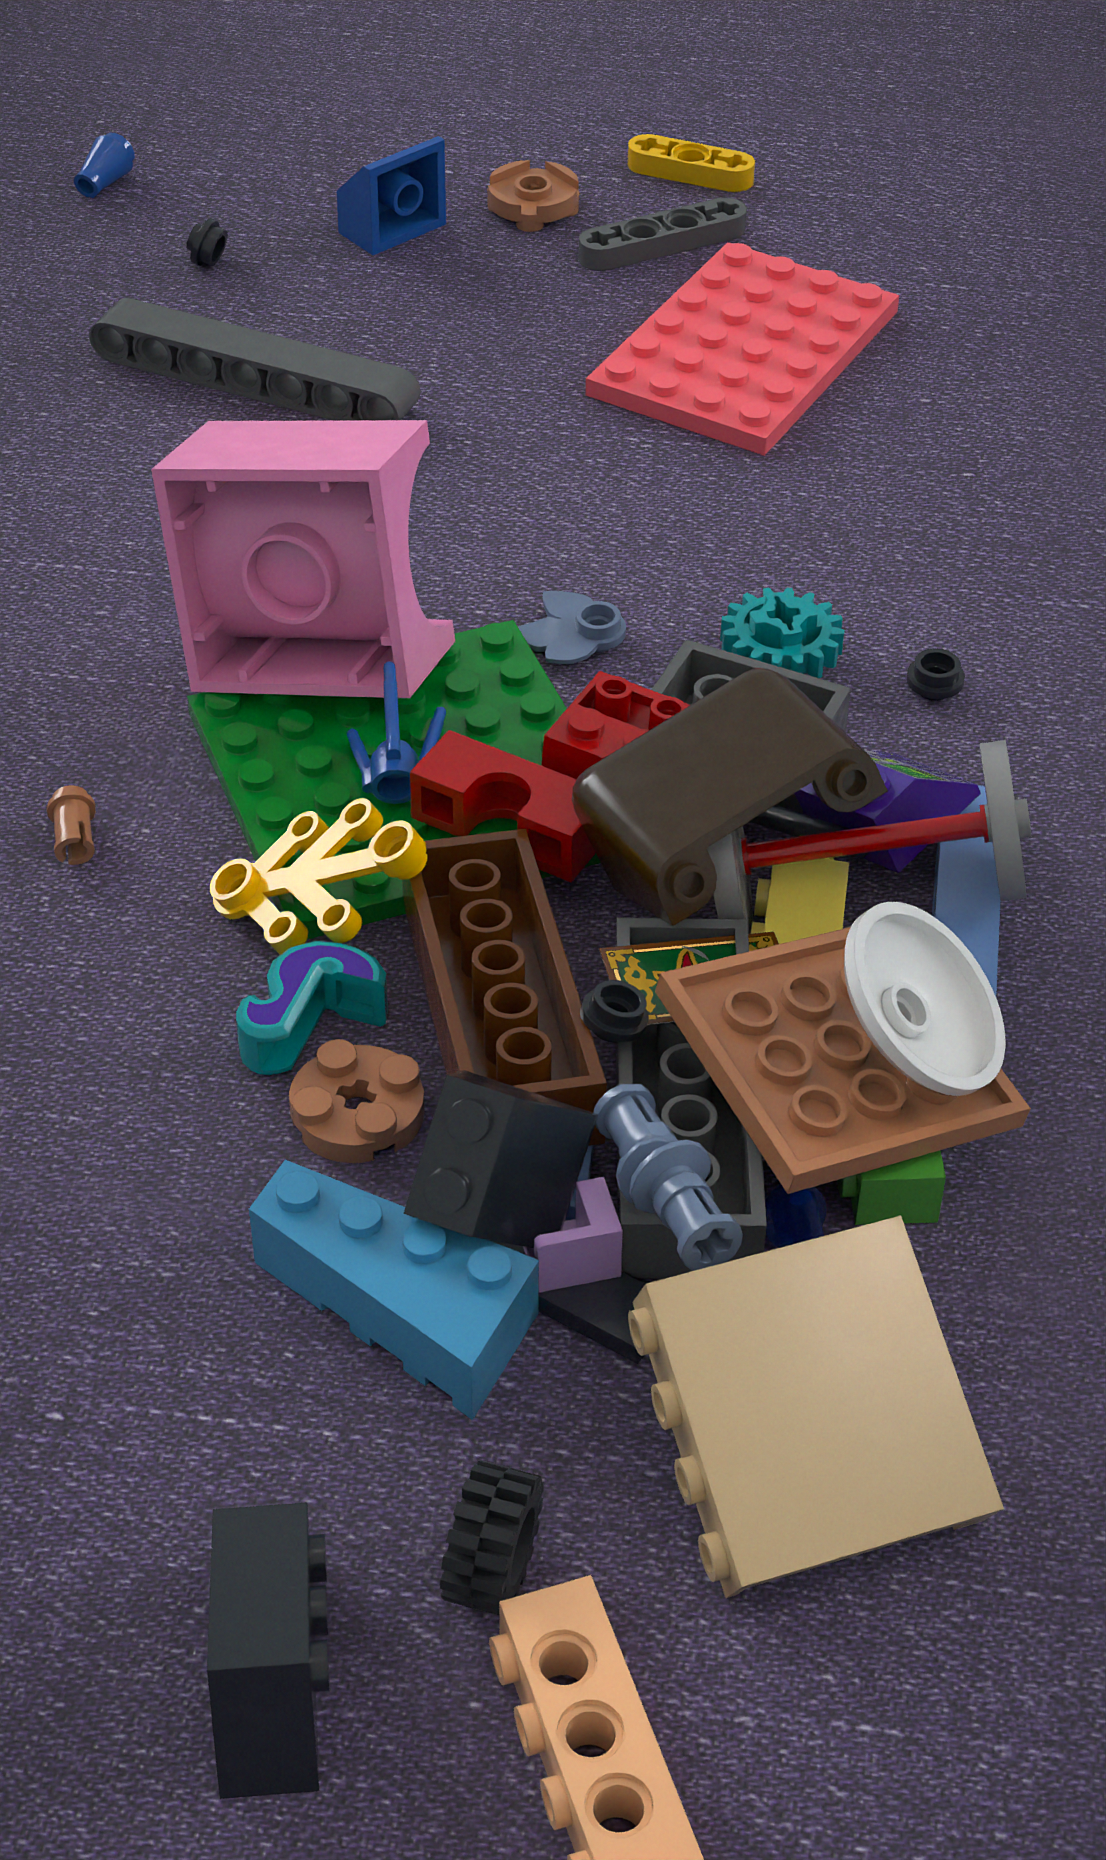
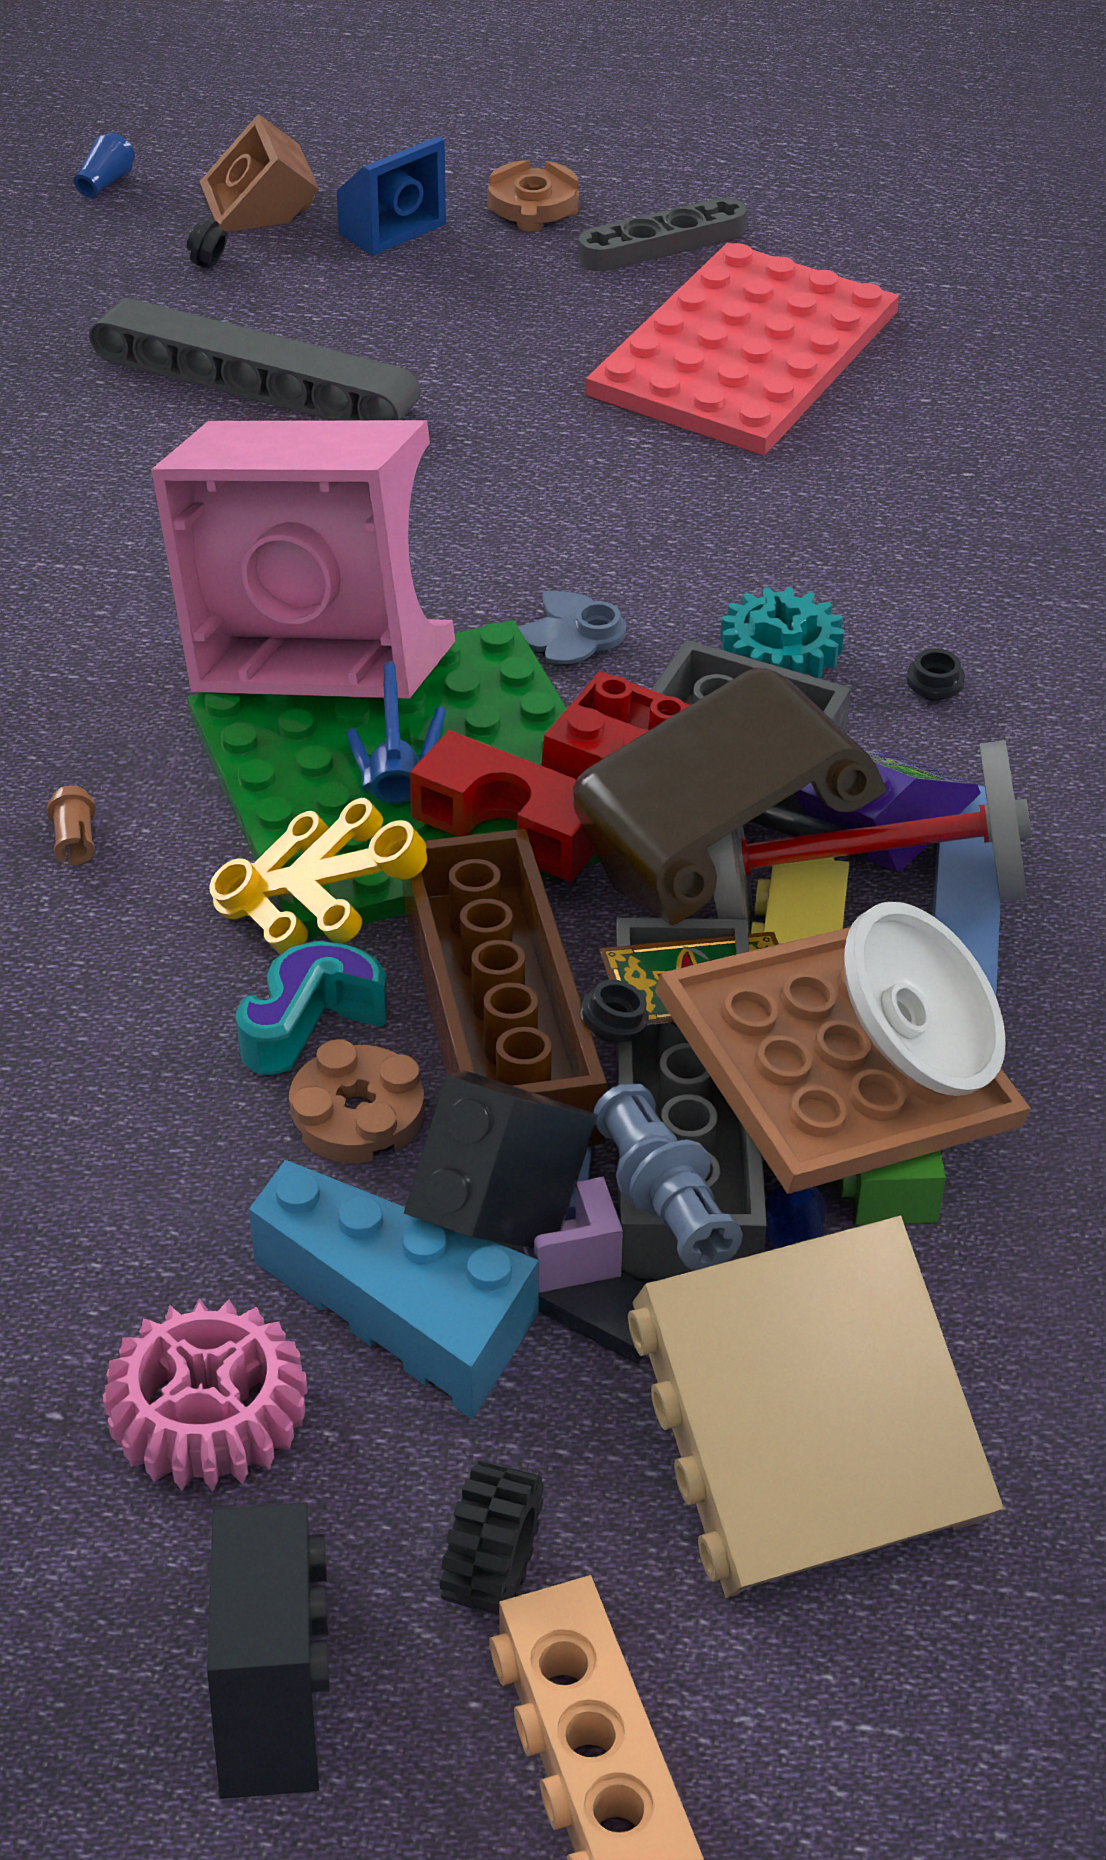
(200, 1418): none -> bright pink gear
(259, 180): none -> nougat slope
(691, 163): yellow beam -> none

